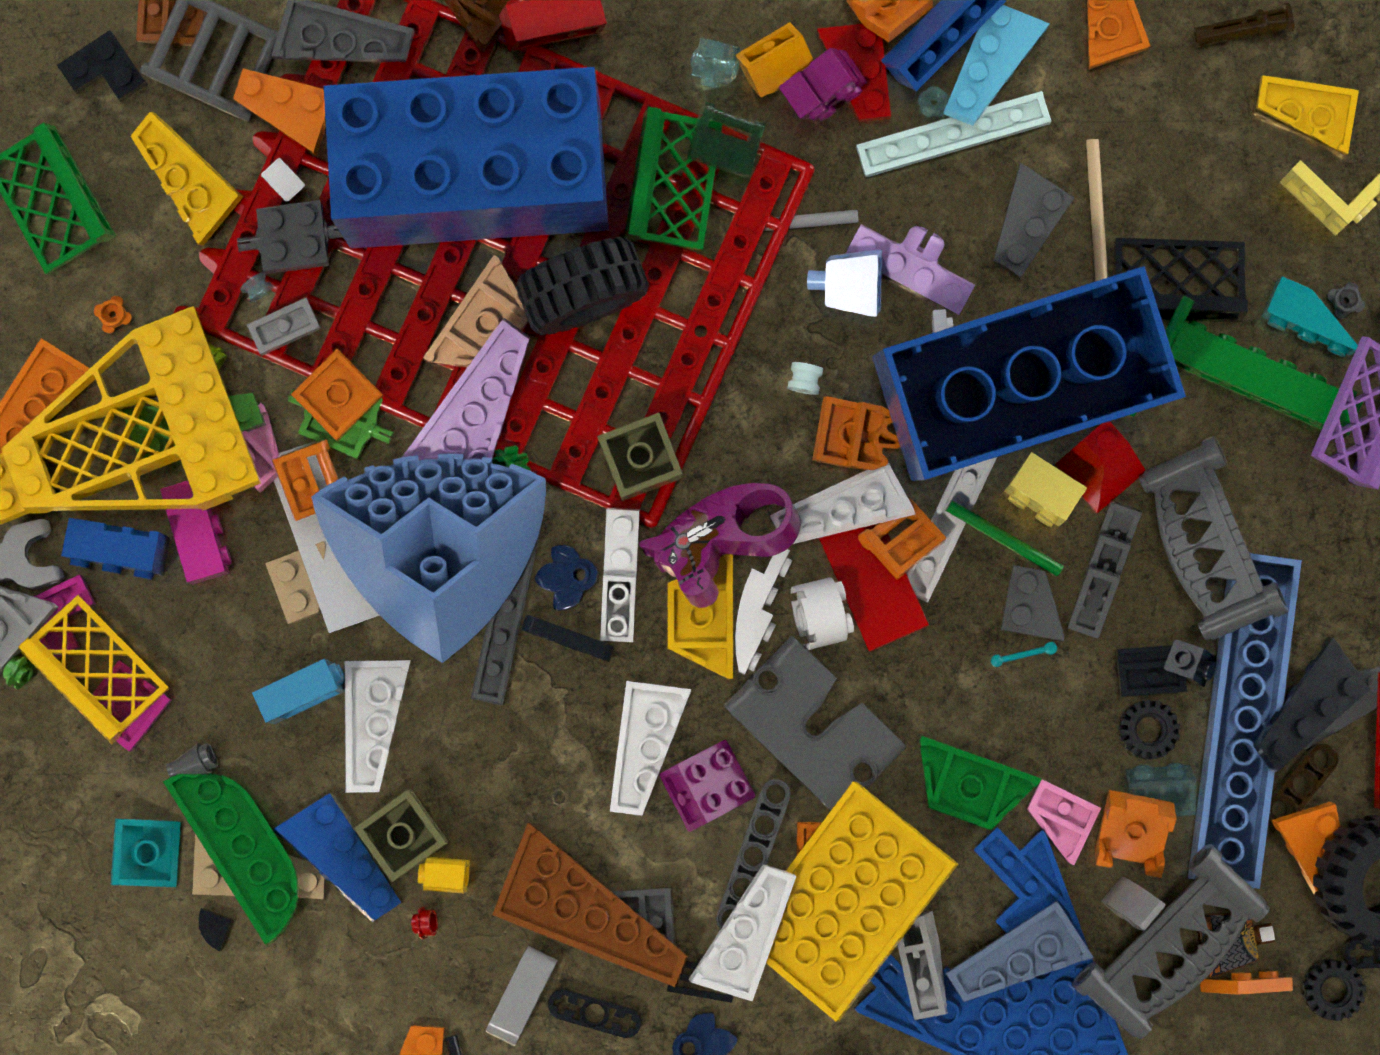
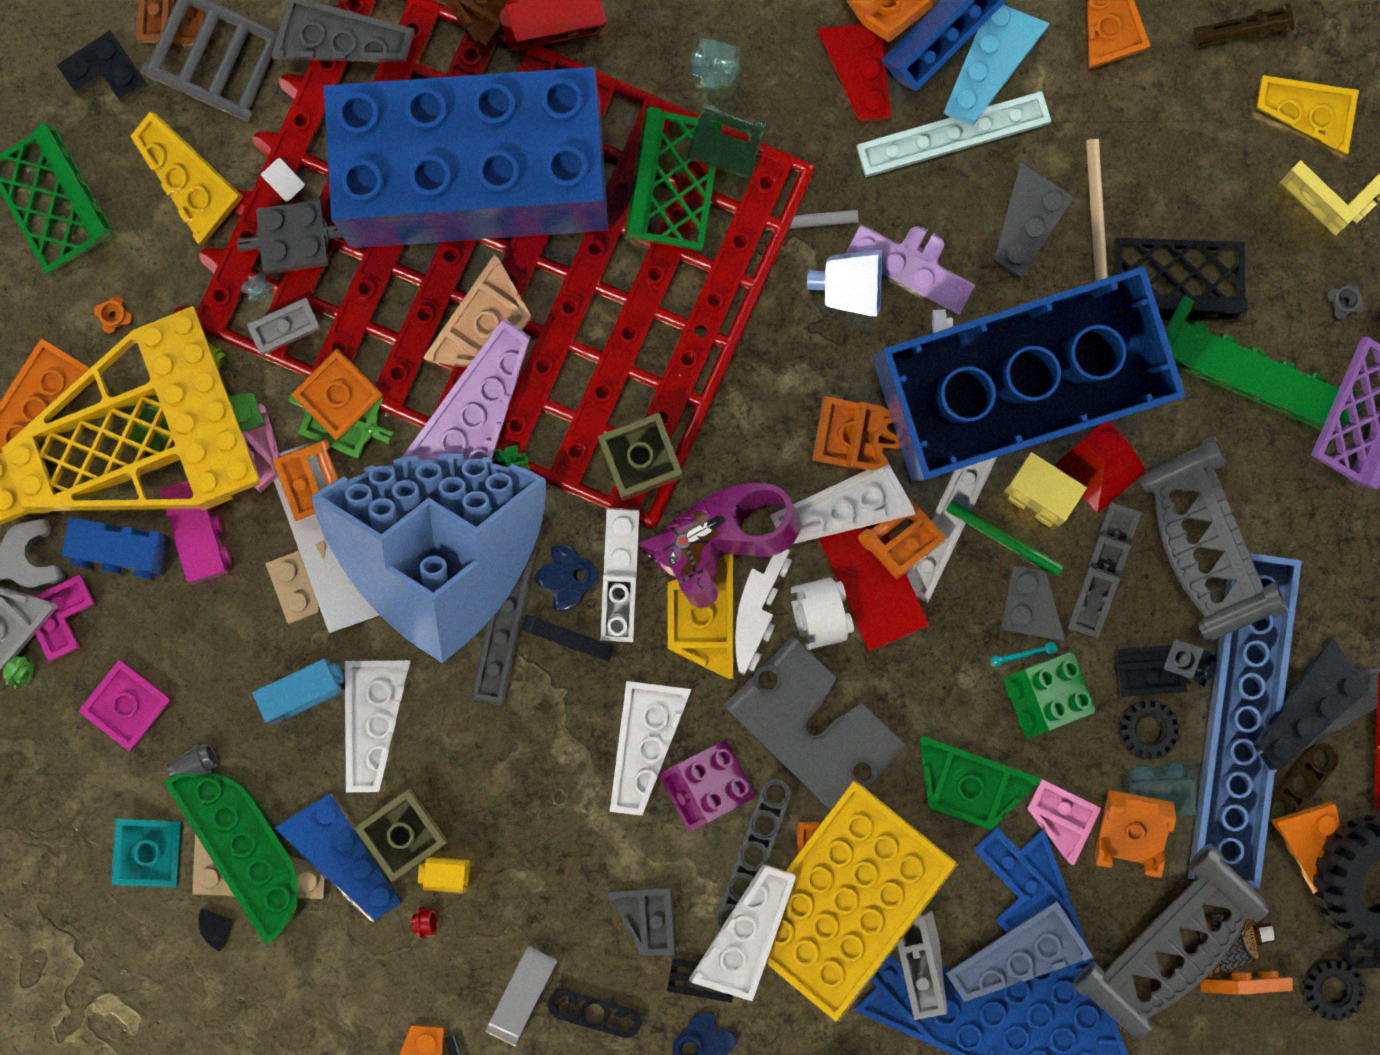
(72, 689): yellow fence -> none
(286, 105): orange wing -> none
(567, 903): dark orange wing -> none
(582, 285): black tyre -> none
(774, 59): light orange brick -> none
(805, 378): light aqua wheel -> none
(823, 84): magenta brick -> none
(930, 94): clear light blue plate -> none
(1049, 695): none -> green bracket
(1133, 903): light grey slope -> none
(1303, 311): teal slope -> none

